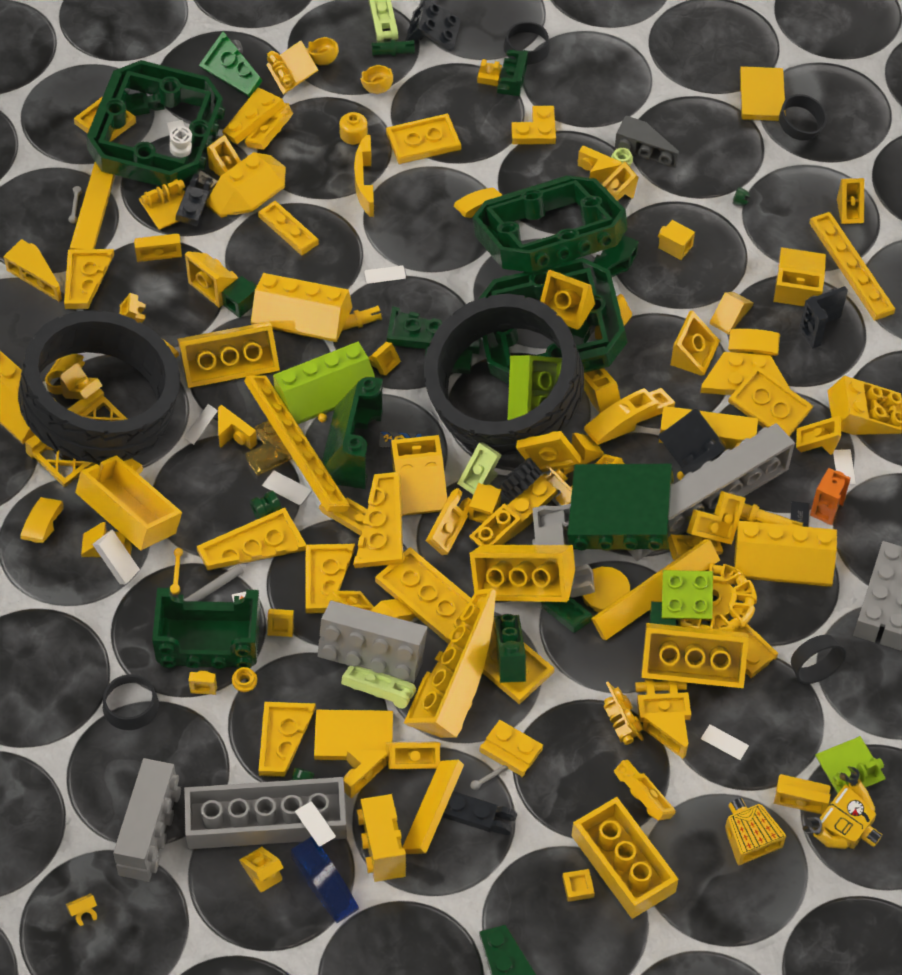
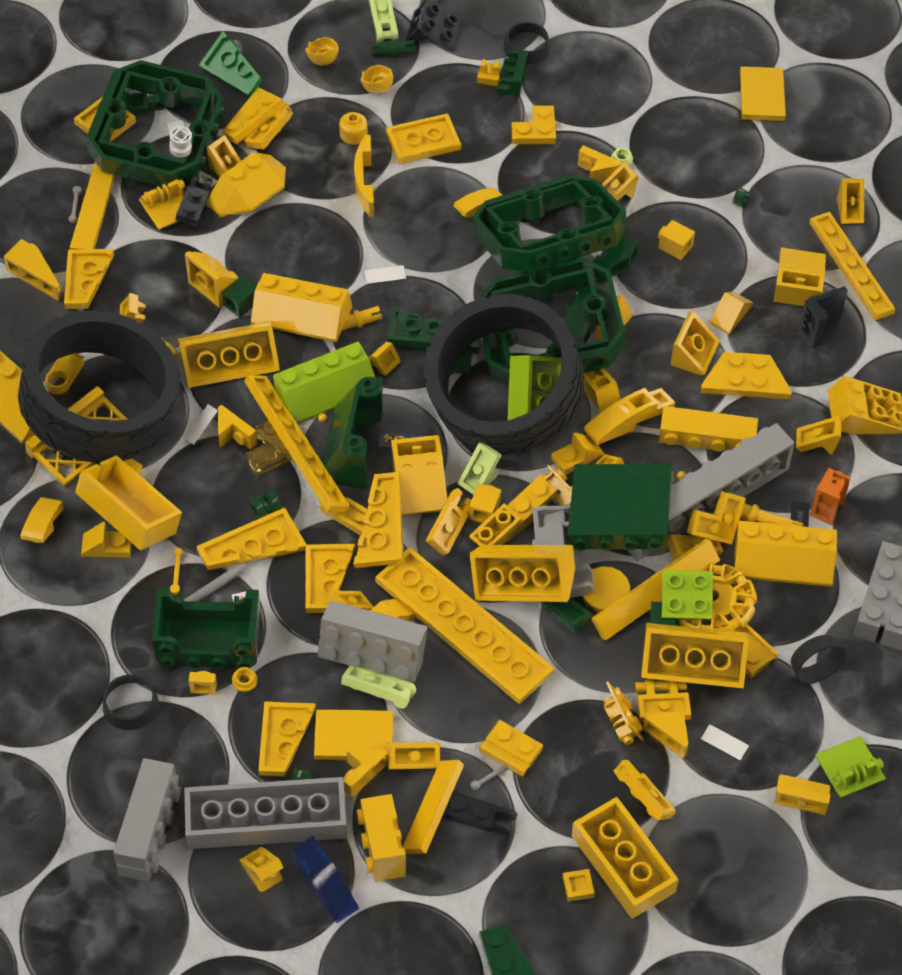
(76, 383): yellow slope -> none
(81, 906): yellow tile -> none
(116, 557): white slope -> none
(158, 247): yellow panel -> none
(280, 622): yellow tile -> none
(287, 487): white sticker -> none
(288, 228): yellow tile -> none
(291, 66): yellow hinge -> none
(315, 823): white sticker -> none
(451, 686): yellow wedge -> none
(510, 648): dark green slope -> none
(520, 479): black tyre -> none
(550, 450): yellow plate -> none
(568, 298): yellow slope -> none
(645, 142): dark grey slope -> none
(692, 441): black bracket -> none
(752, 832): yellow torso -> none
(754, 341): yellow slope -> none
(770, 401): yellow tile -> none
(809, 104): black tyre -> none
(844, 463): white sticker -> none
(847, 817): yellow torso -> none

